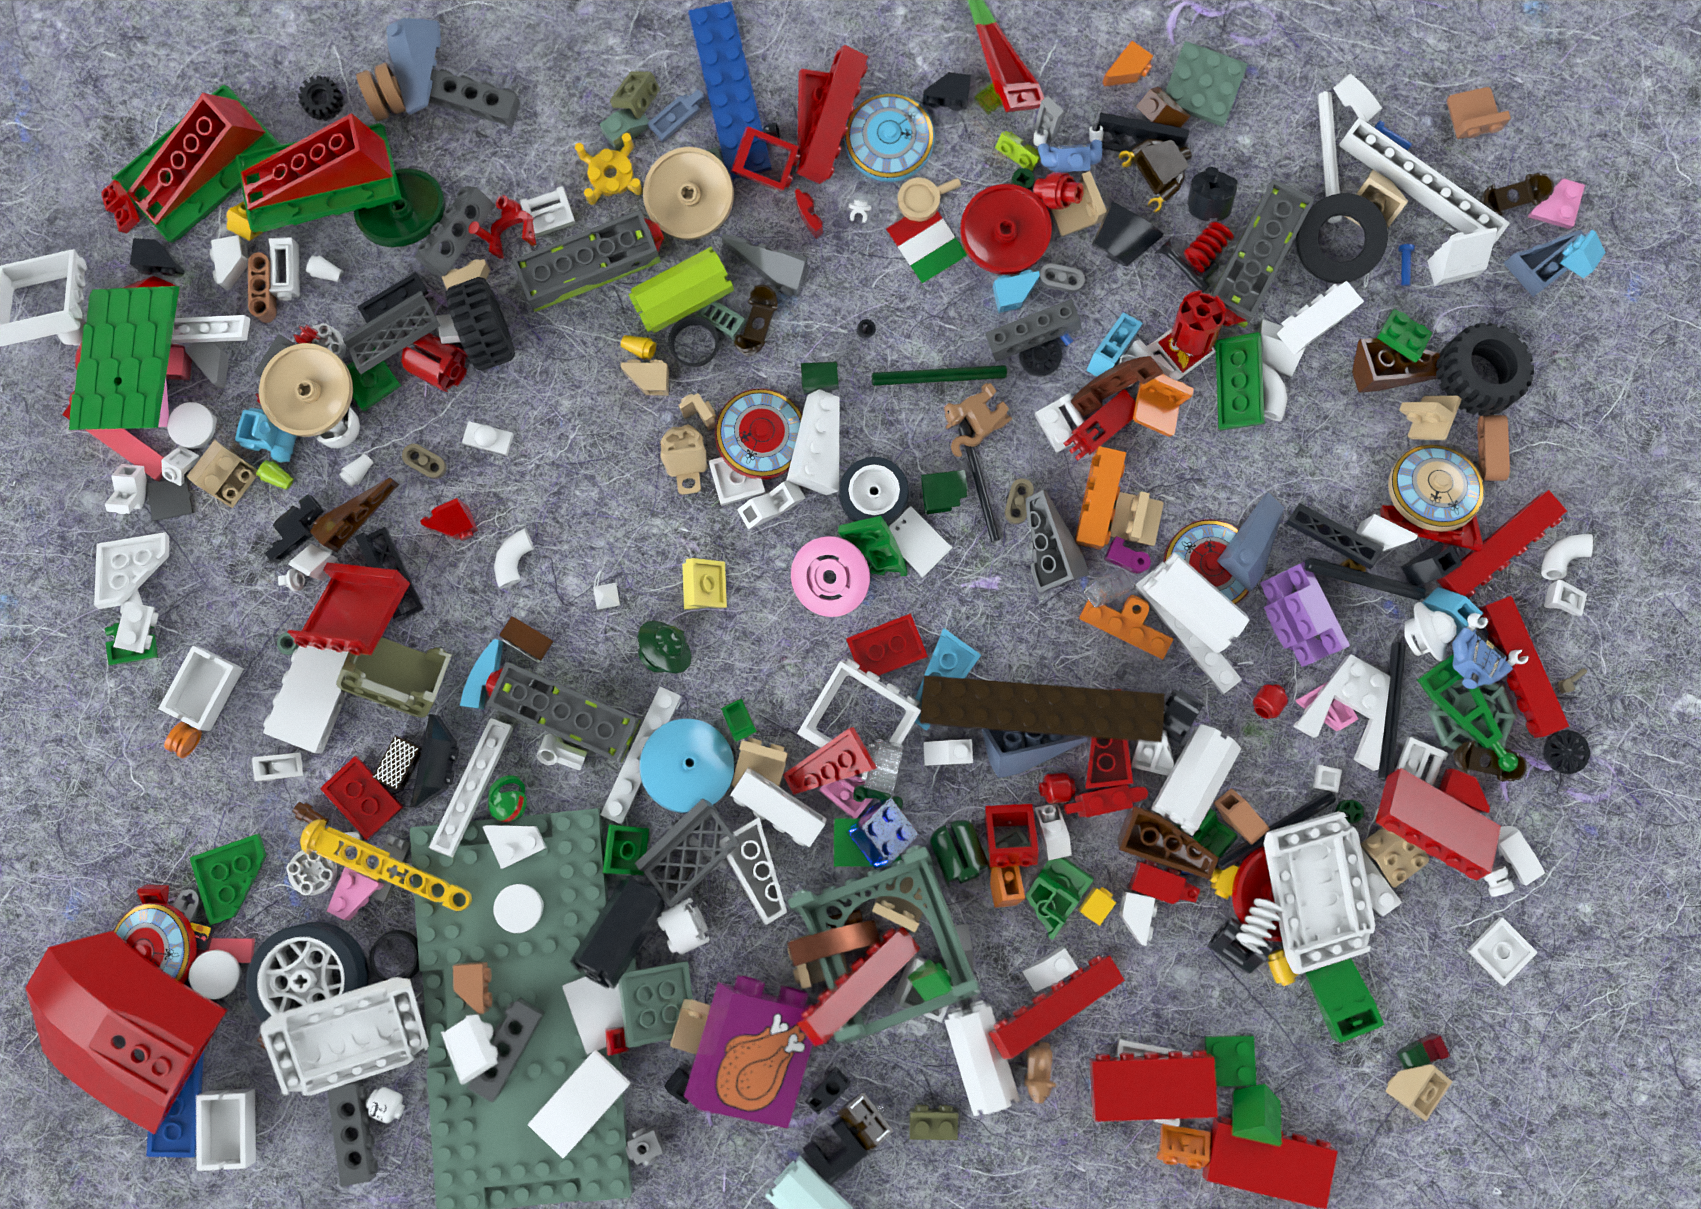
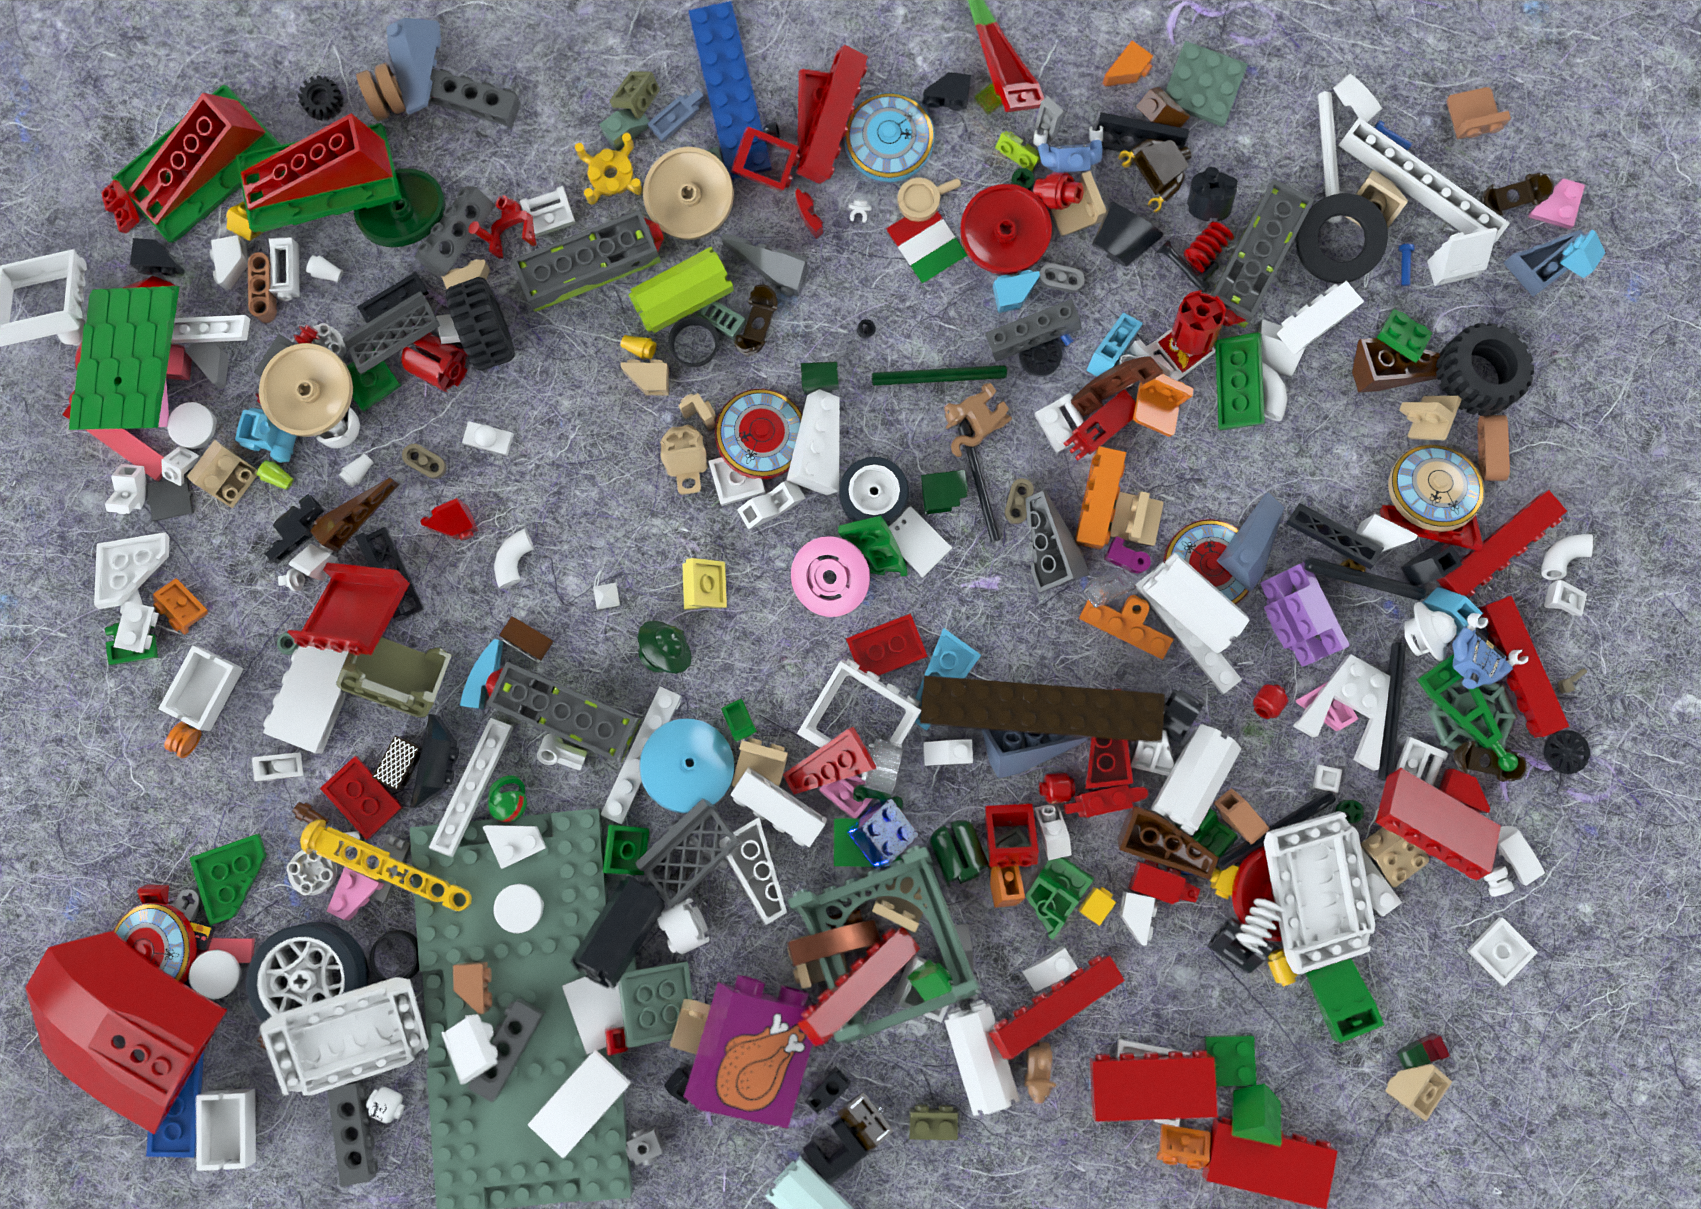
(178, 606): none -> orange bracket

